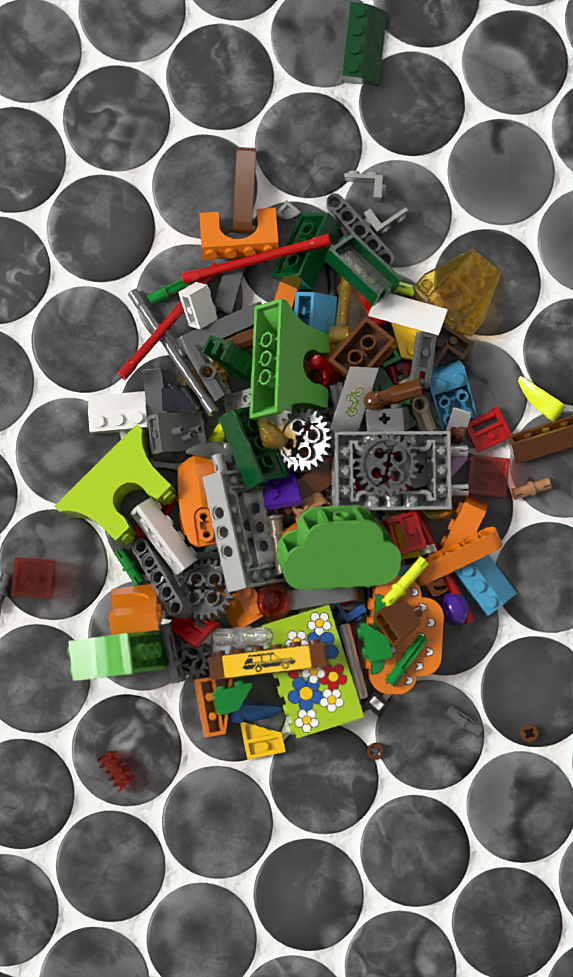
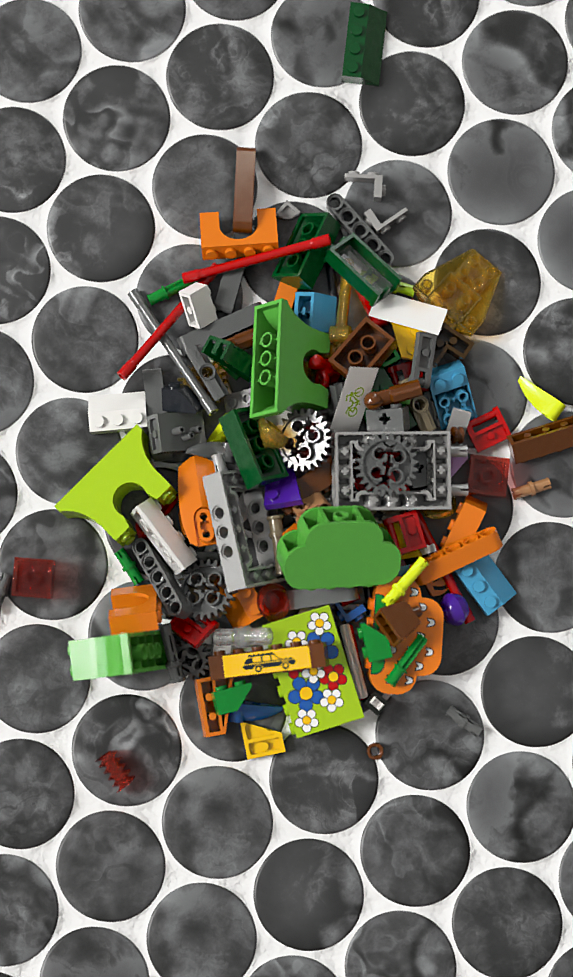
(523, 734): reddish brown bush -> none

